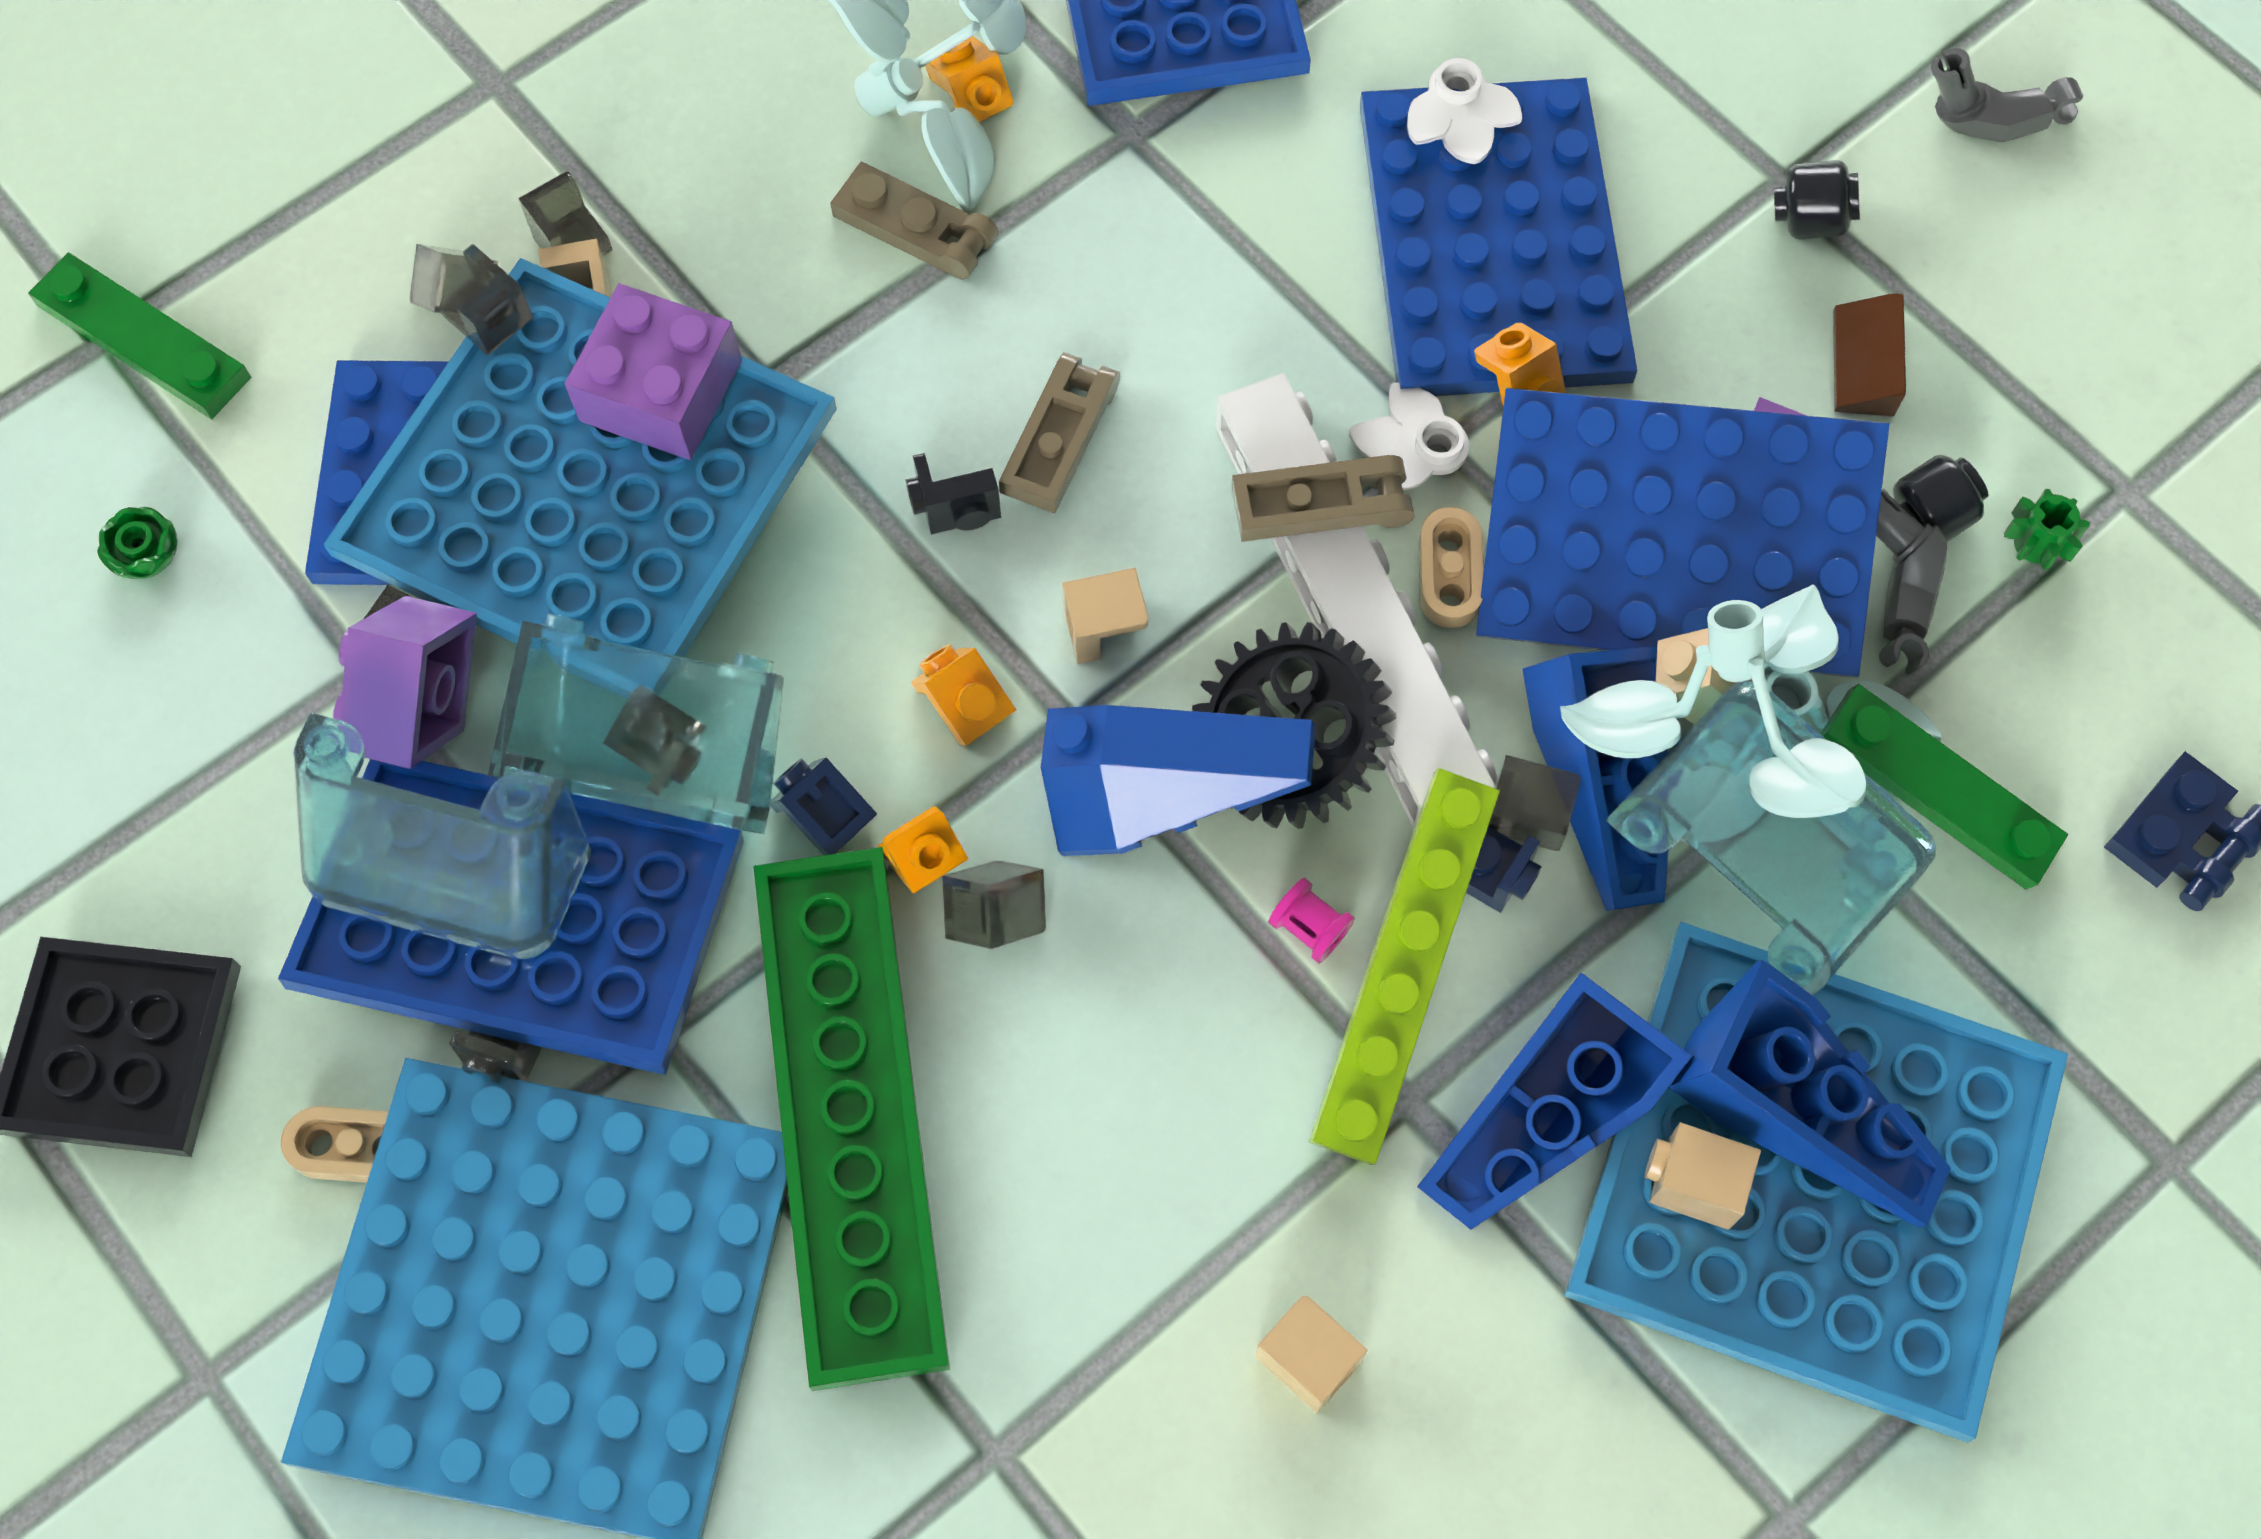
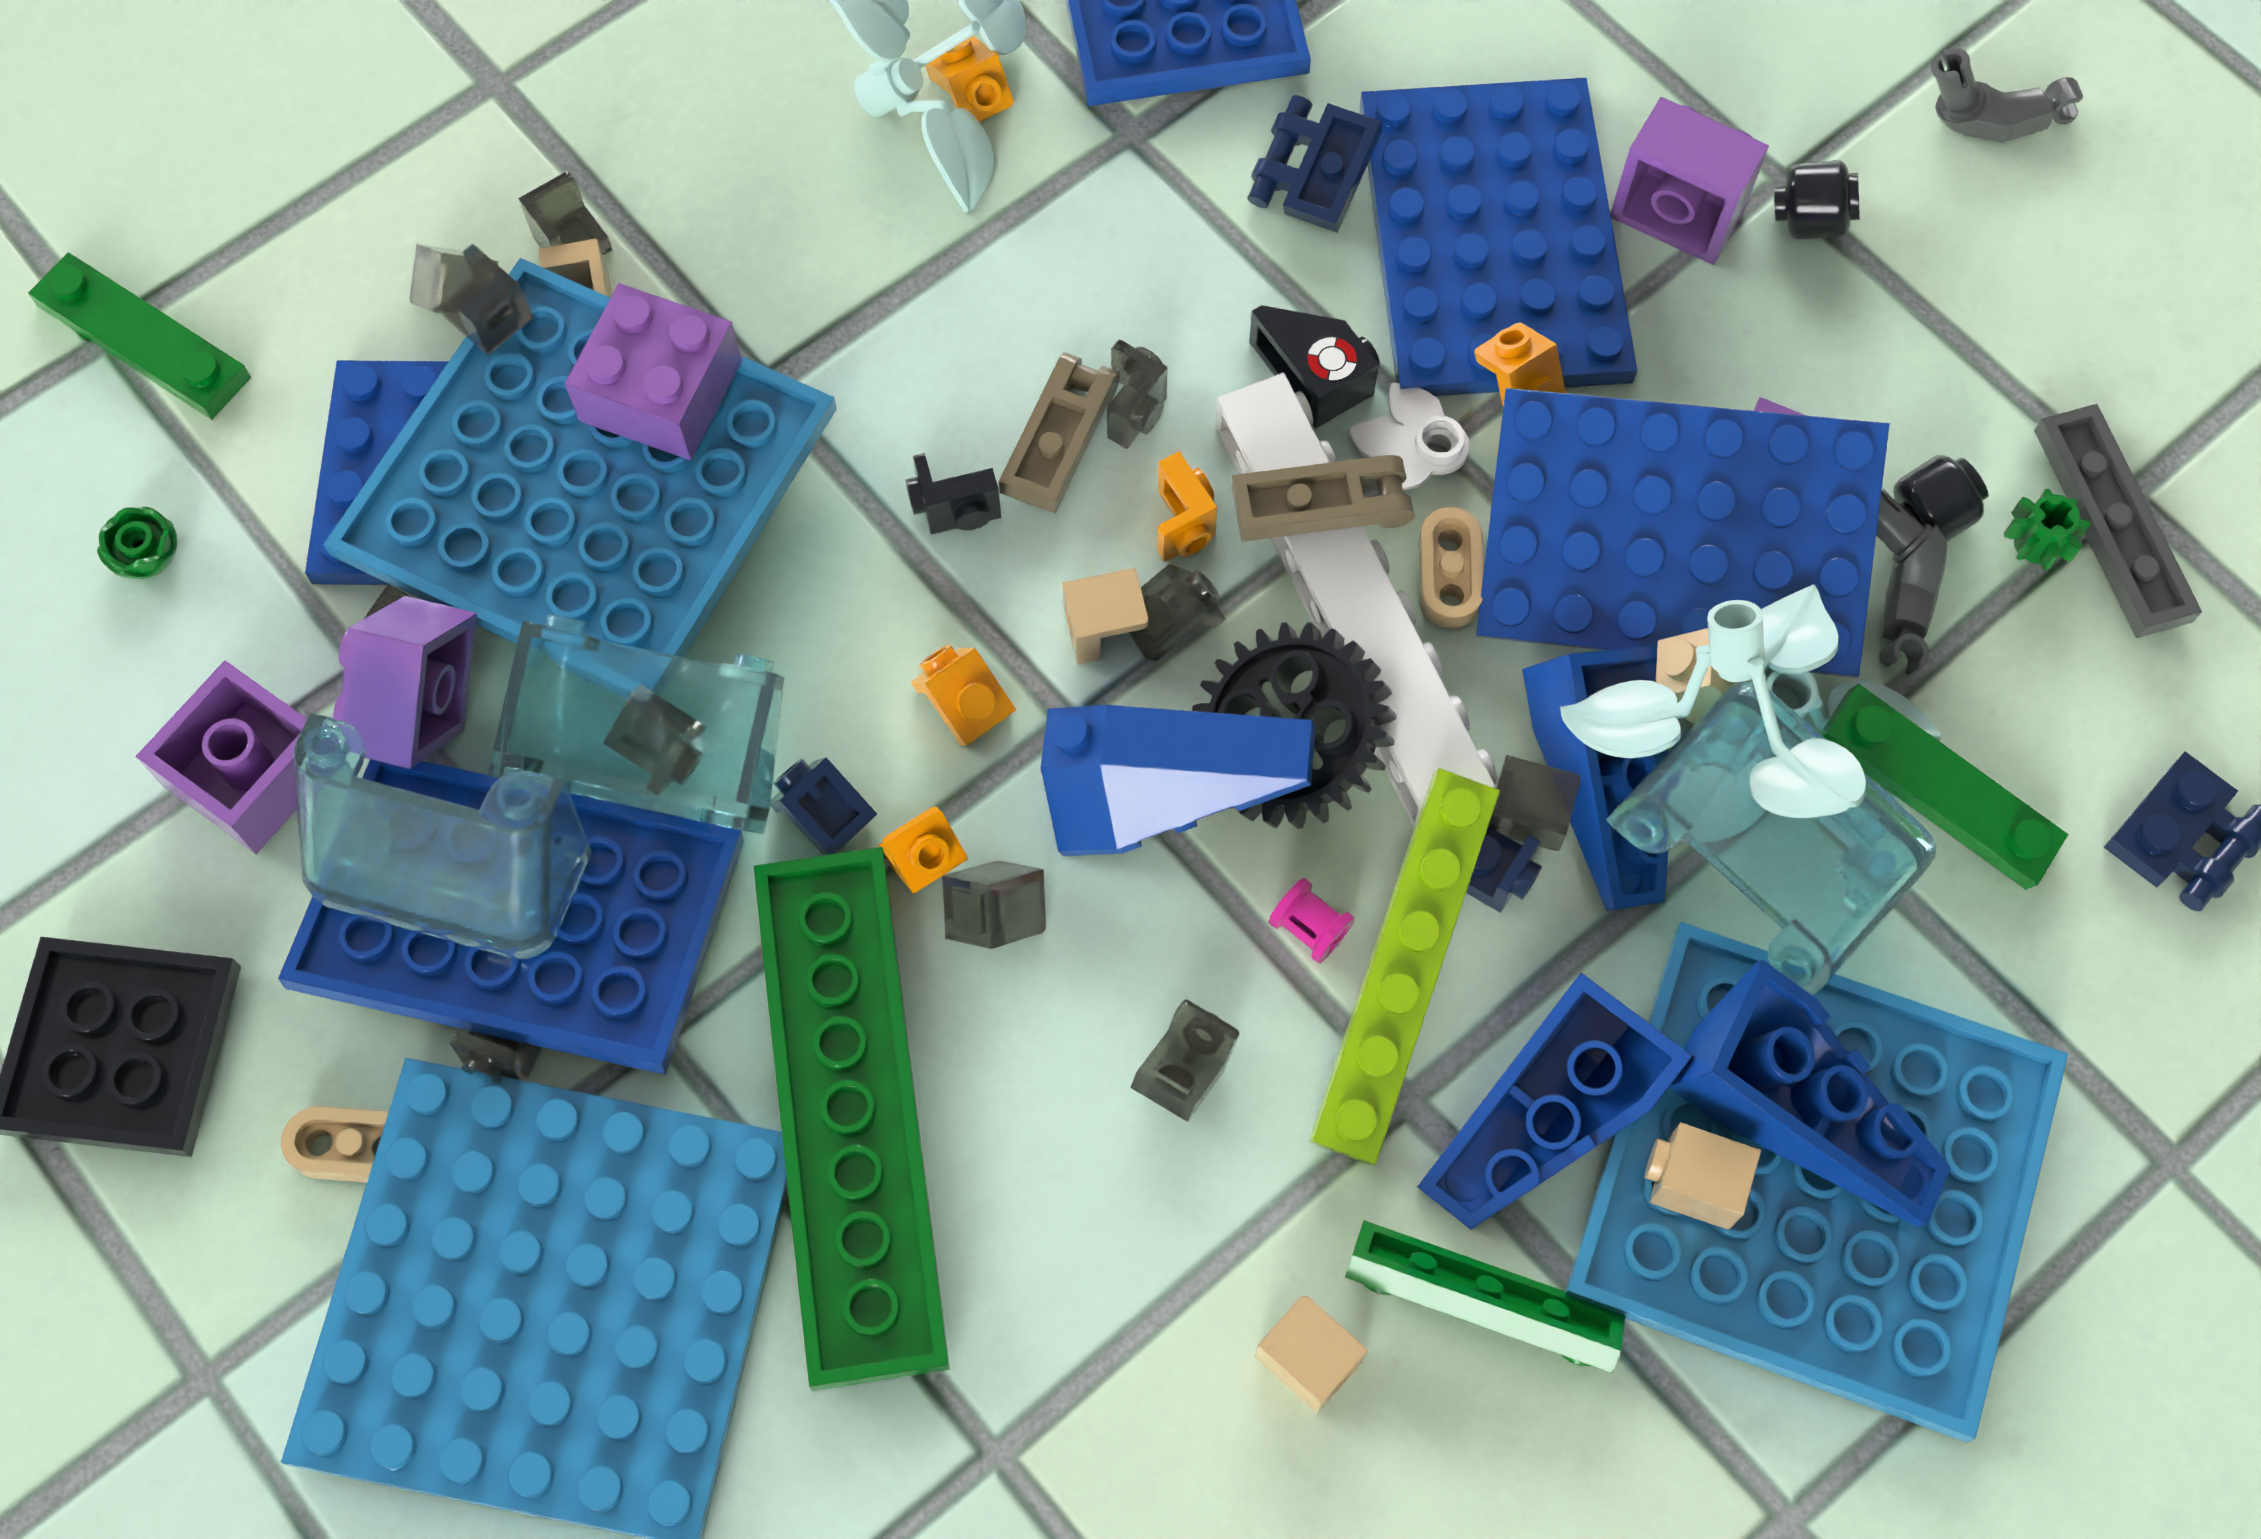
(230, 756): none -> medium lavender brick
(913, 220): dark tan plate -> none
(1141, 398): none -> clear smoke bracket
(1175, 606): none -> clear smoke bracket
(1186, 1060): none -> clear smoke bracket
(1191, 502): none -> light orange bracket
(1317, 357): none -> black slope
(1329, 170): none -> dark blue plate
(1462, 117): white plate -> none
(1486, 1296): none -> green plate
(1688, 180): none -> medium lavender brick
(1869, 355): reddish brown slope -> none
(2121, 522): none -> dark grey plate

